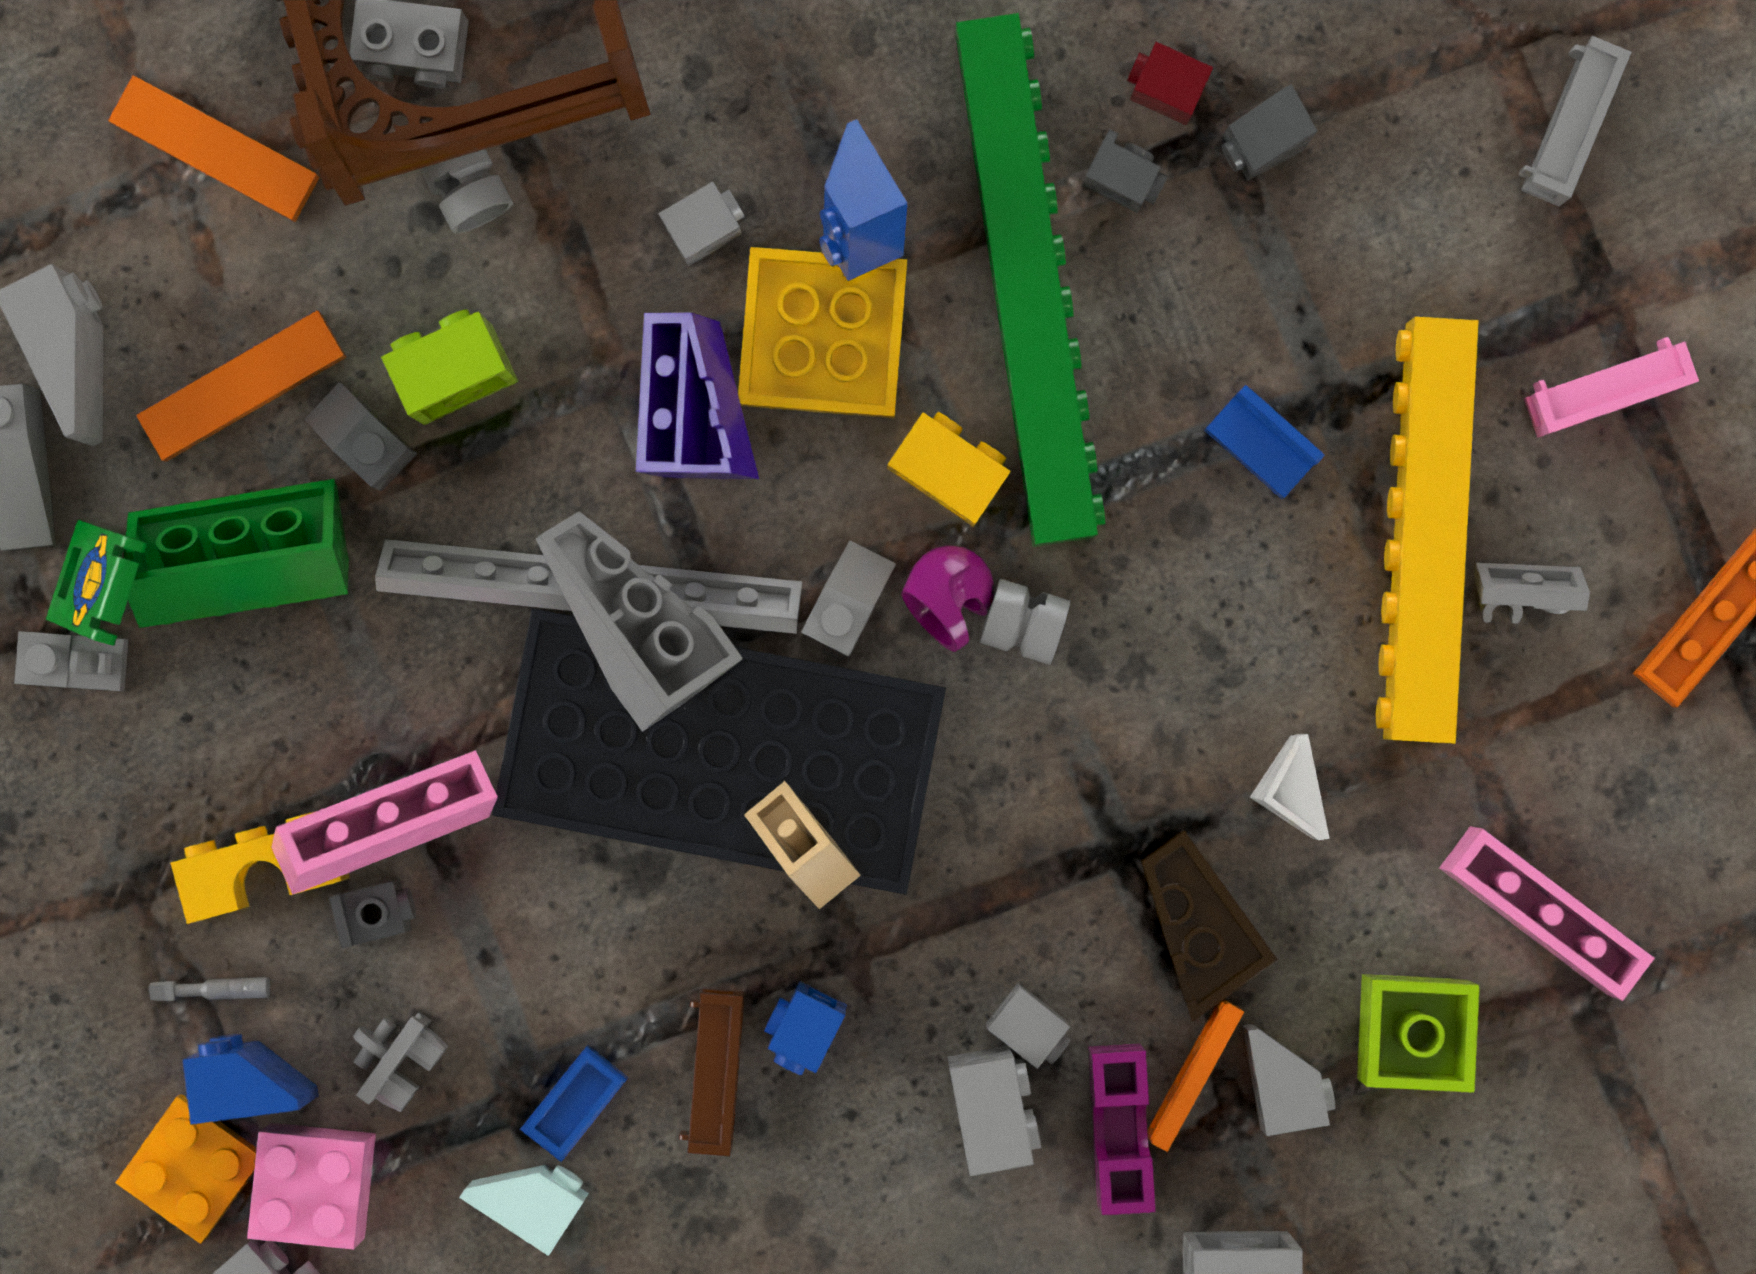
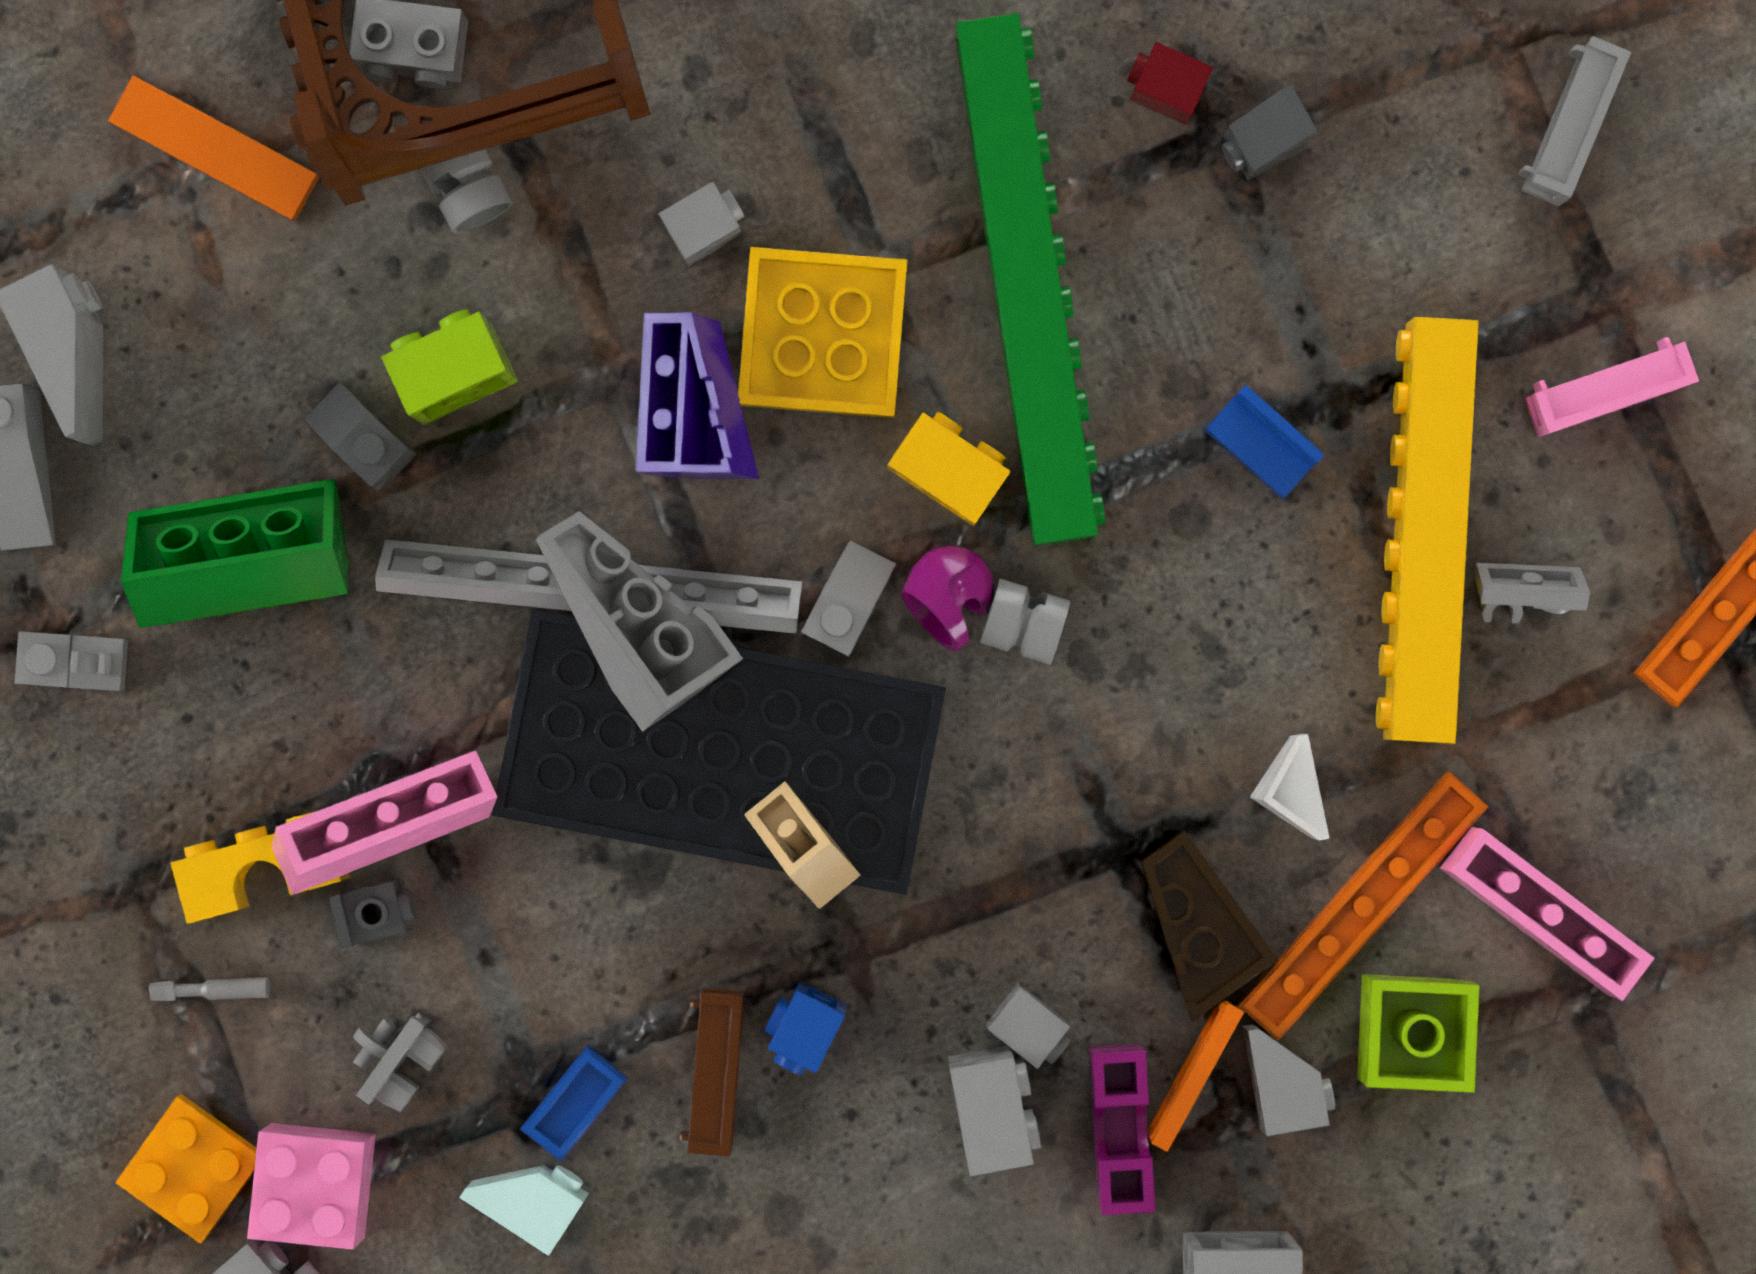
(94, 581): green container -> none
(241, 386): orange tile -> none
(242, 1081): blue slope -> none
(861, 208): blue slope -> none
(1124, 174): dark grey brick -> none
(1362, 905): none -> orange tile

